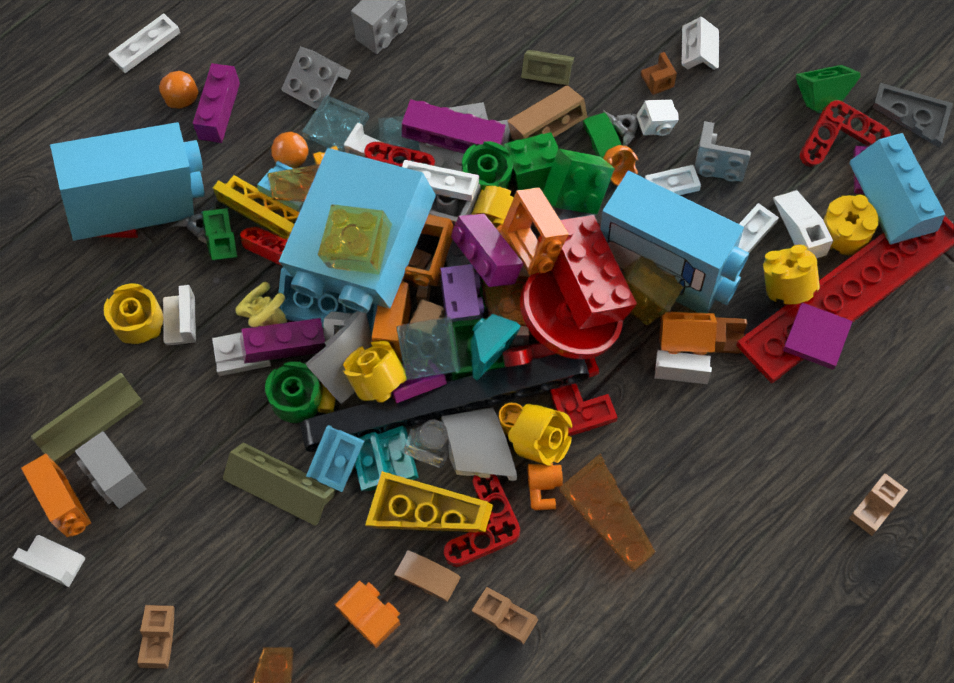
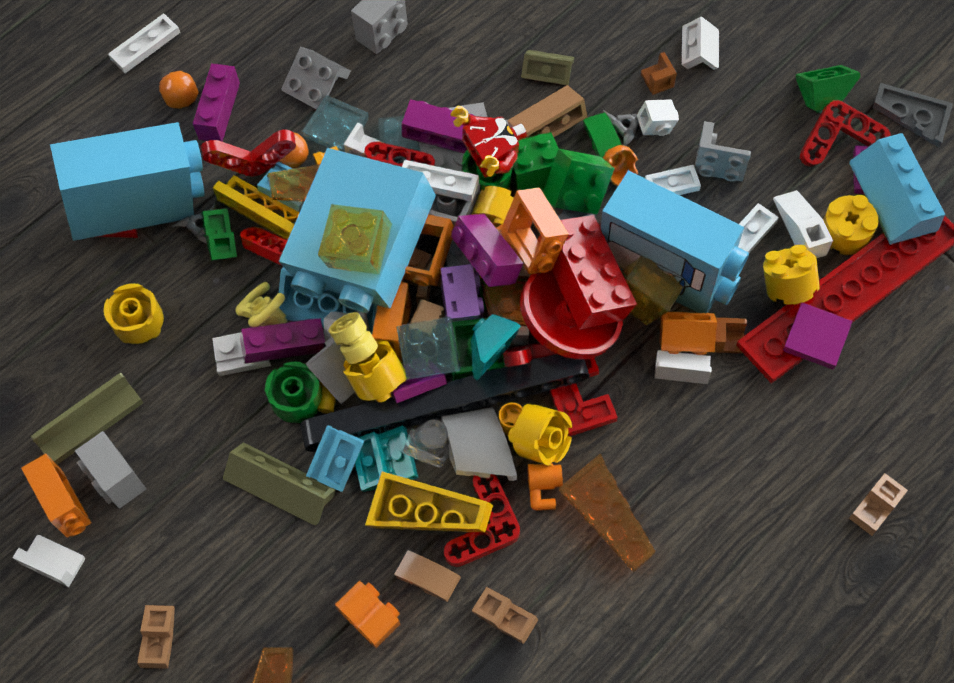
(179, 317): white panel -> none
(248, 162): none -> red beam
(354, 338): none -> light yellow wheel
(489, 141): none -> red torso

